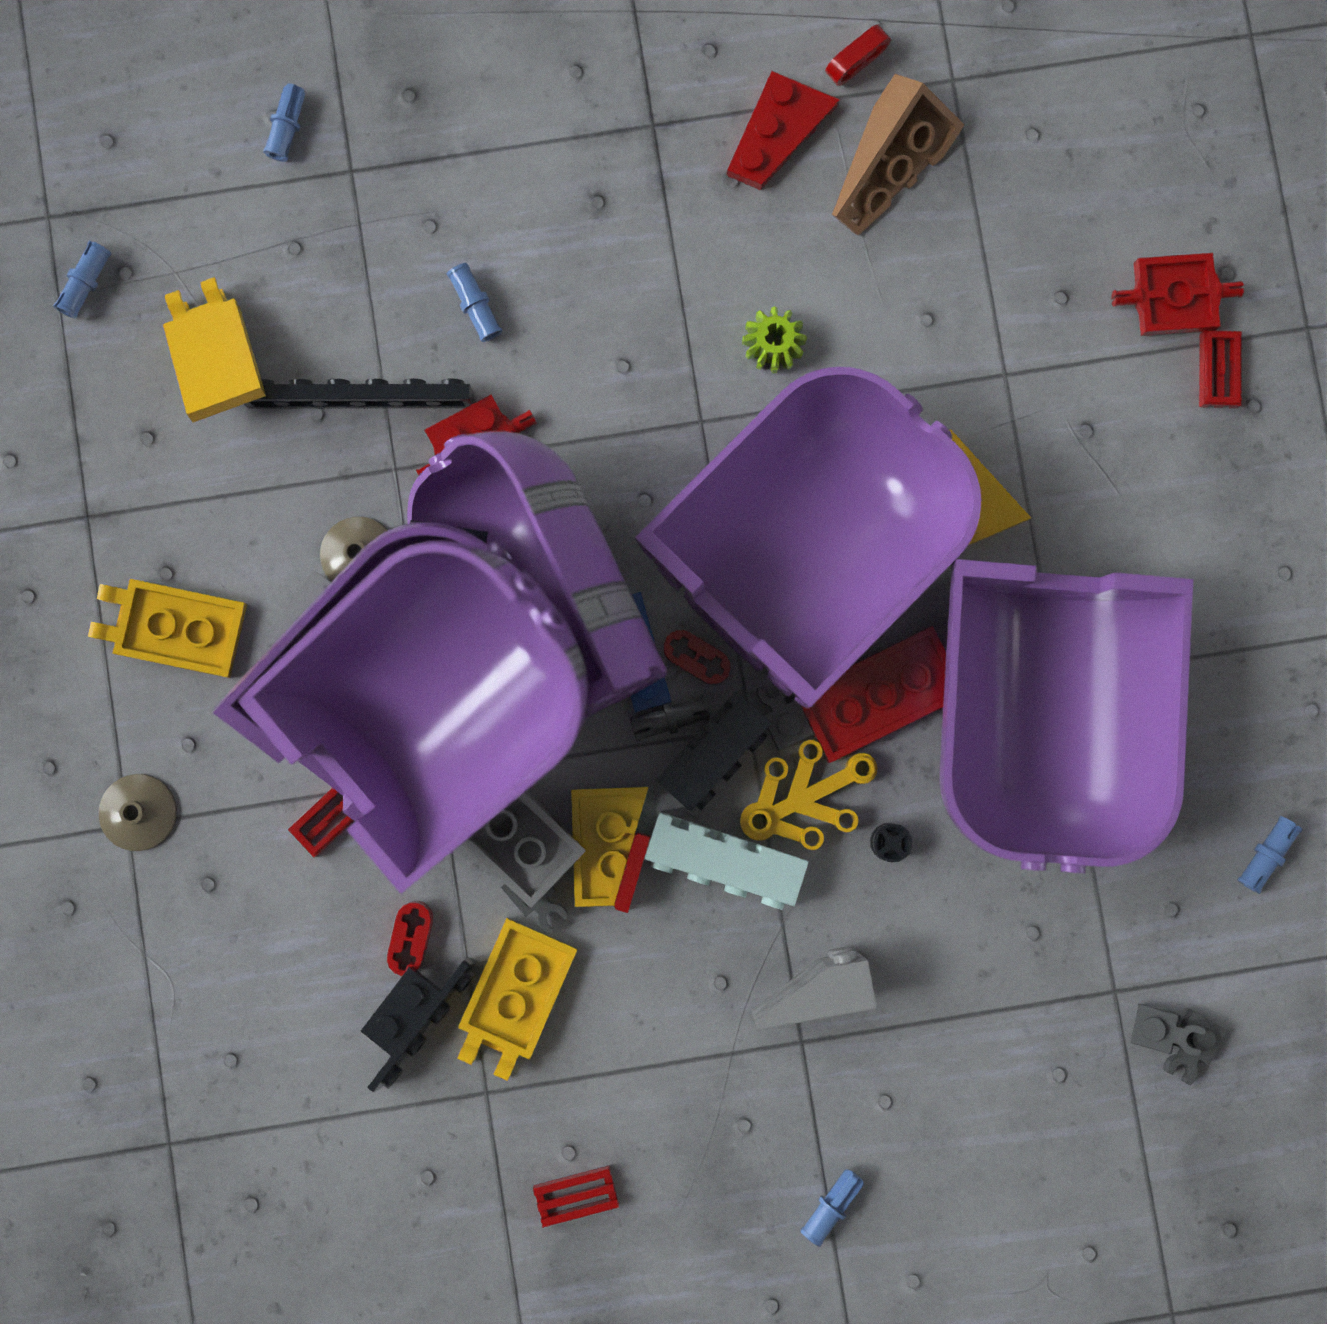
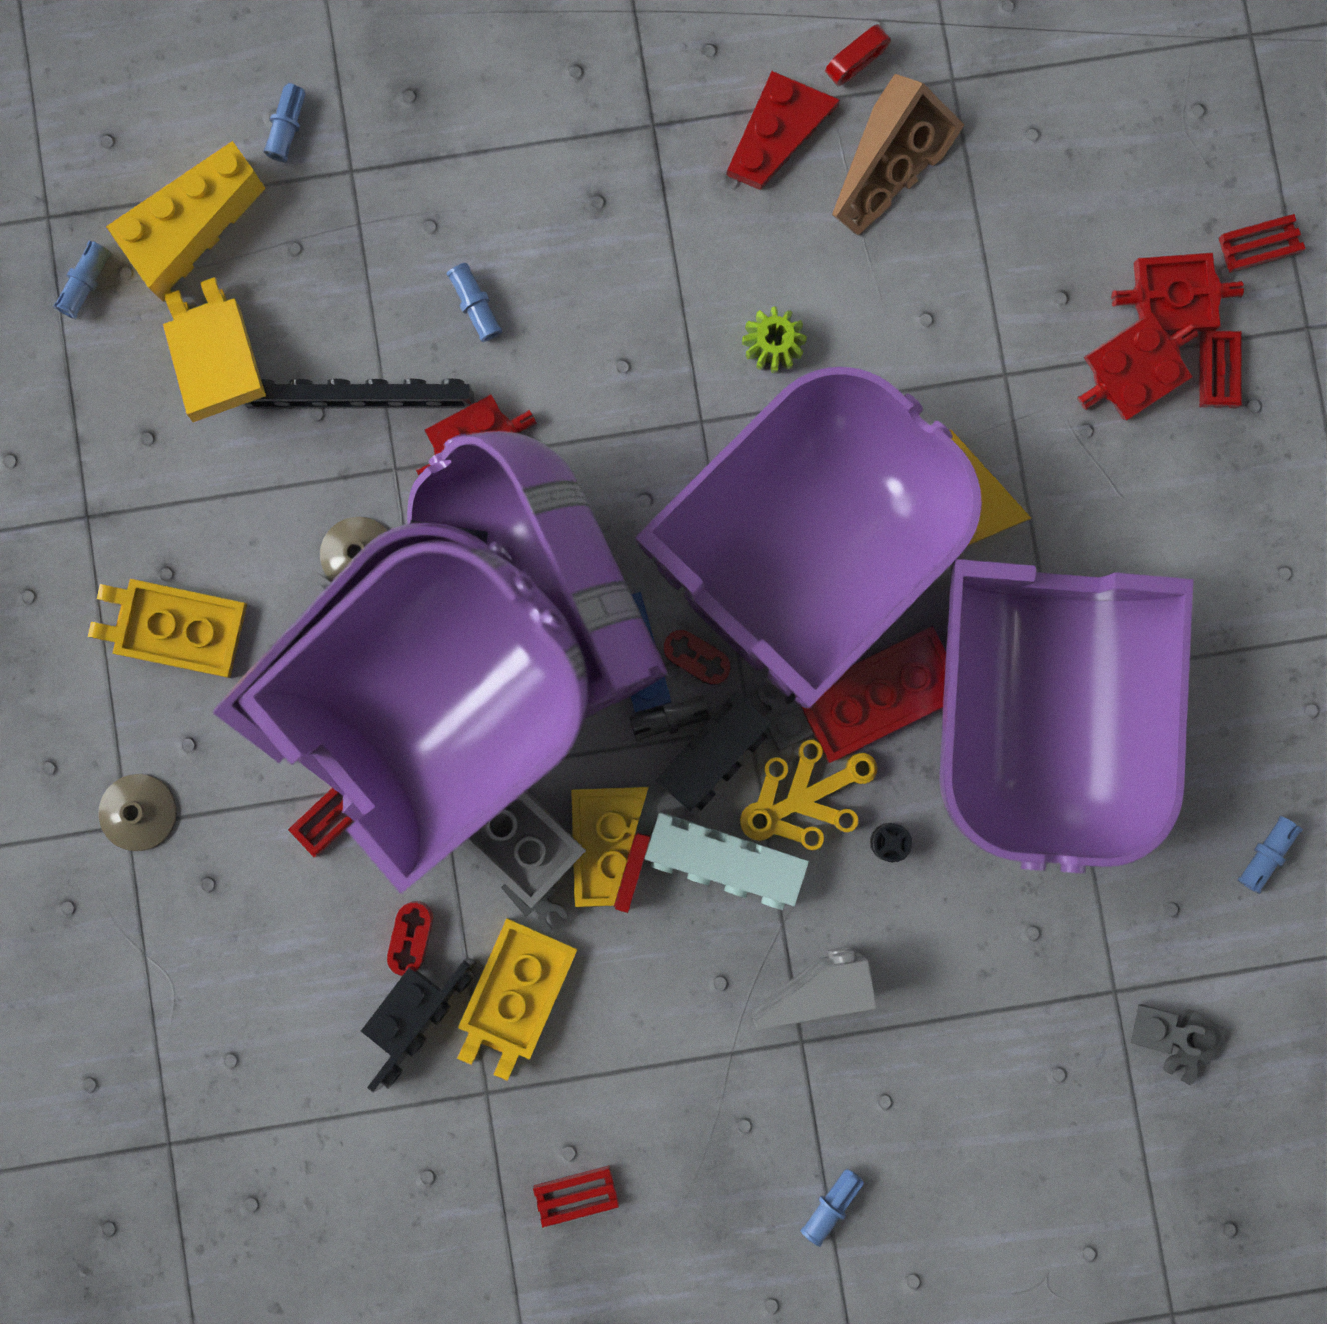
(186, 218): none -> yellow wedge
(1137, 366): none -> red plate
(1290, 235): none -> red tile

